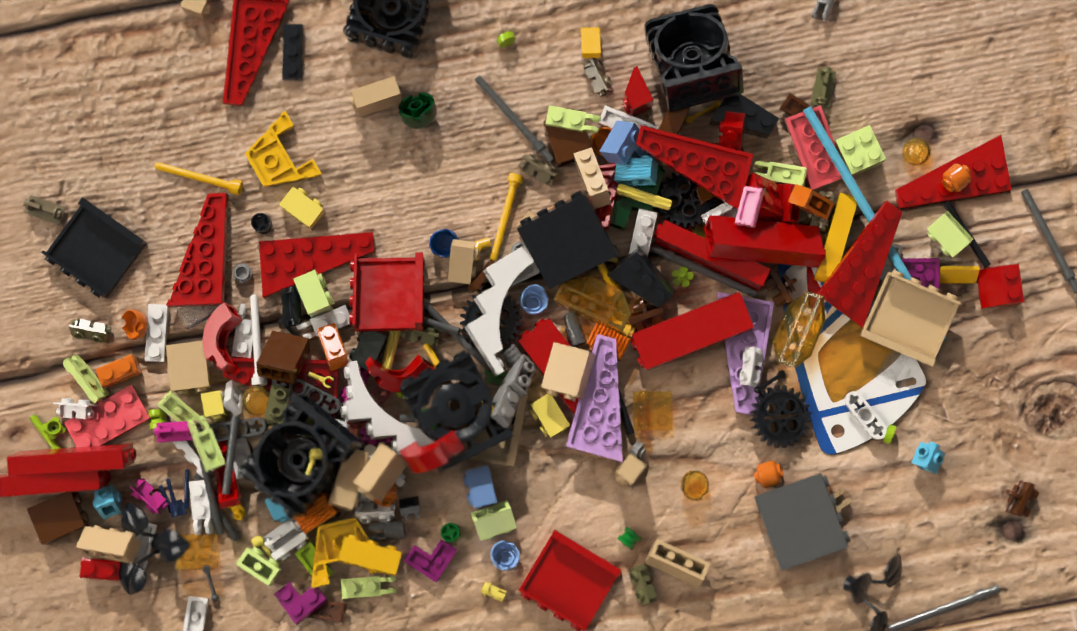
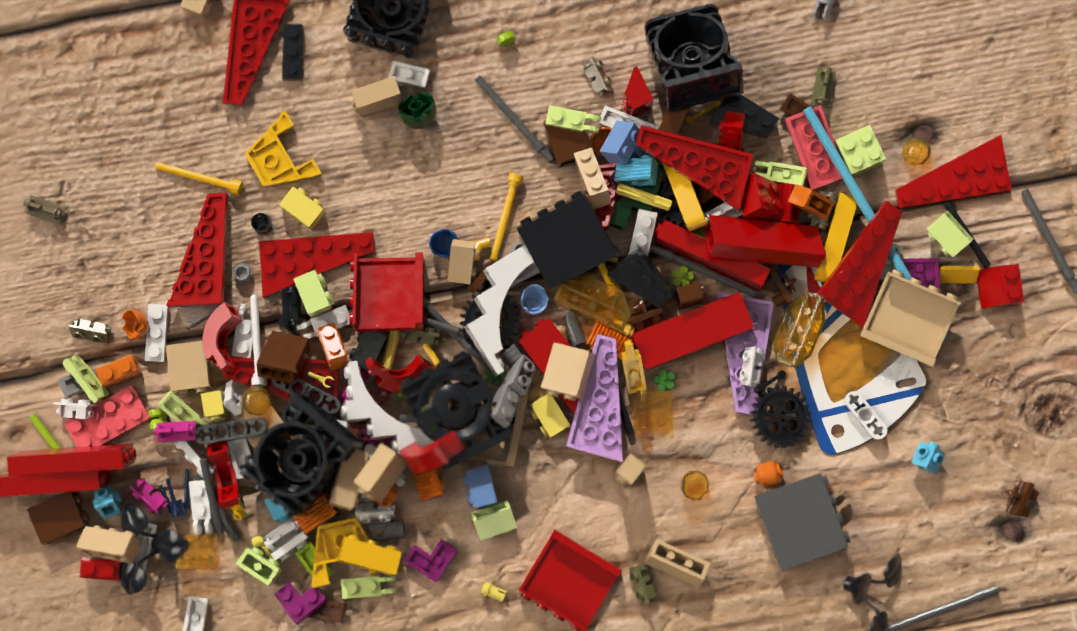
(55, 422): lime plate -> none
(69, 386): none -> light grey plate
(94, 249): black panel -> none
(206, 445): yellowish green hinge -> none
(206, 569): dark grey hinge -> none
(230, 455): dark grey bar -> none
(276, 404): olive hinge -> none
(315, 454): light yellow hand -> none
(409, 74): none -> white plate
(409, 506): black tile -> none
(429, 484): none -> orange brick
(448, 530): green wheel -> none
(505, 555): light blue hair -> none
(532, 164): dark tan hinge -> none
(590, 42): yellow tile -> none
(629, 538): green wheel -> none
(633, 369): none -> yellow hinge
(638, 450): light grey plate -> none
(665, 380): none -> bright green plant
(686, 199): none -> yellow beam
(690, 295): none -> reddish brown brick
(749, 206): bright pink tile -> none
(889, 434): lime tile -> none
(956, 178): orange head -> none

